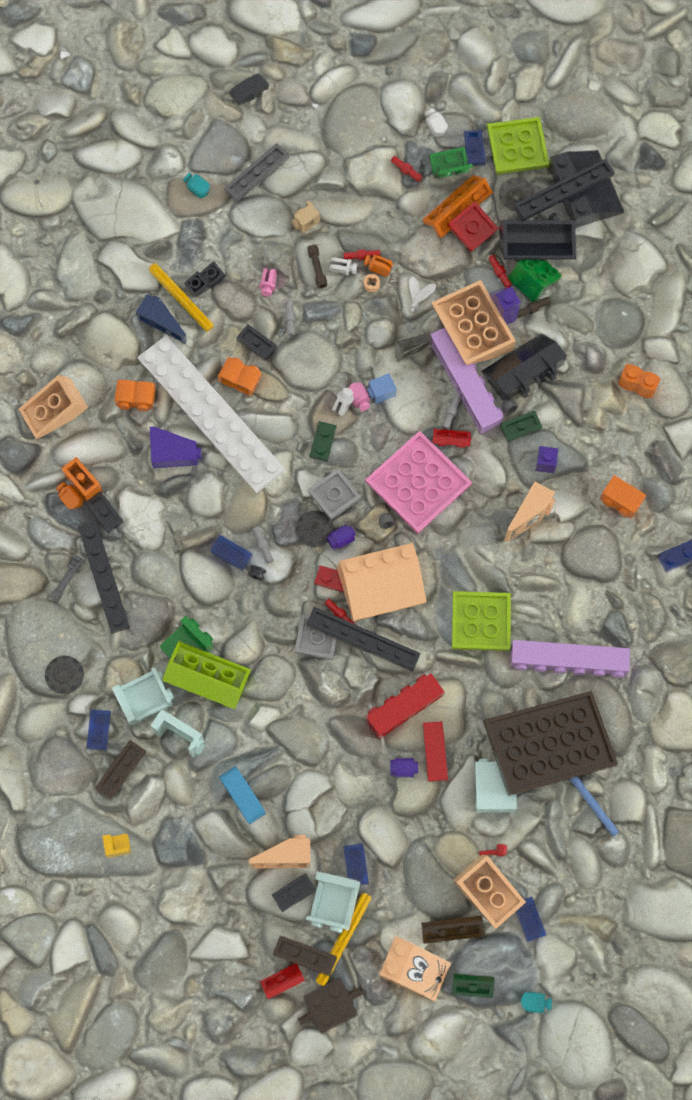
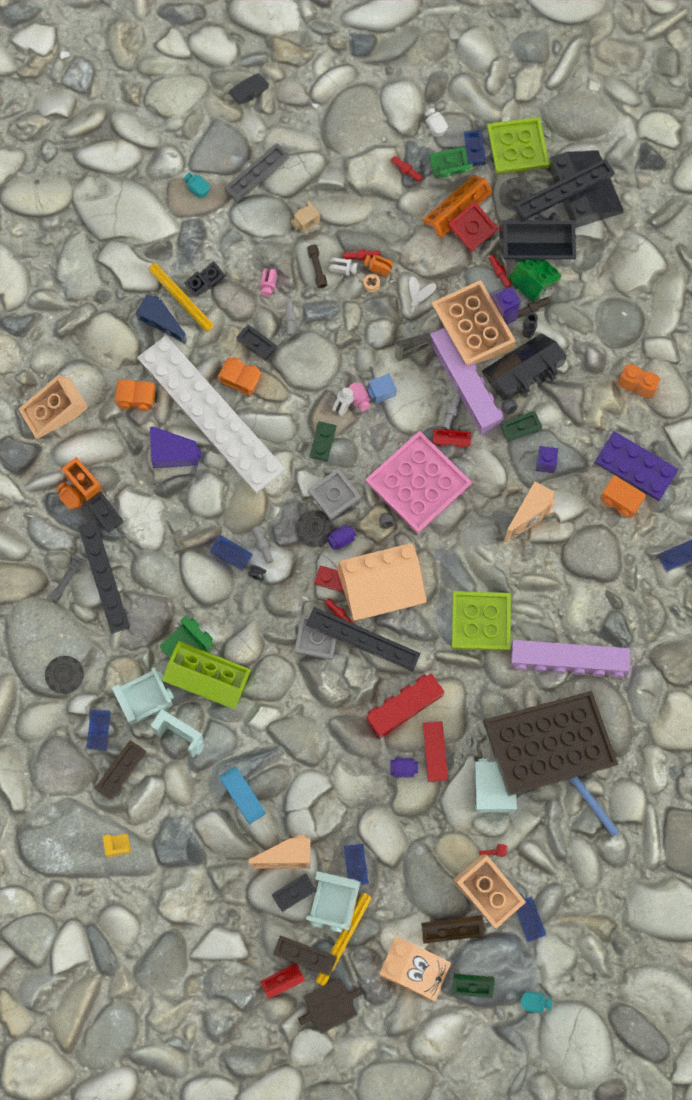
(529, 325): none -> black pin
(636, 466): none -> dark purple plate

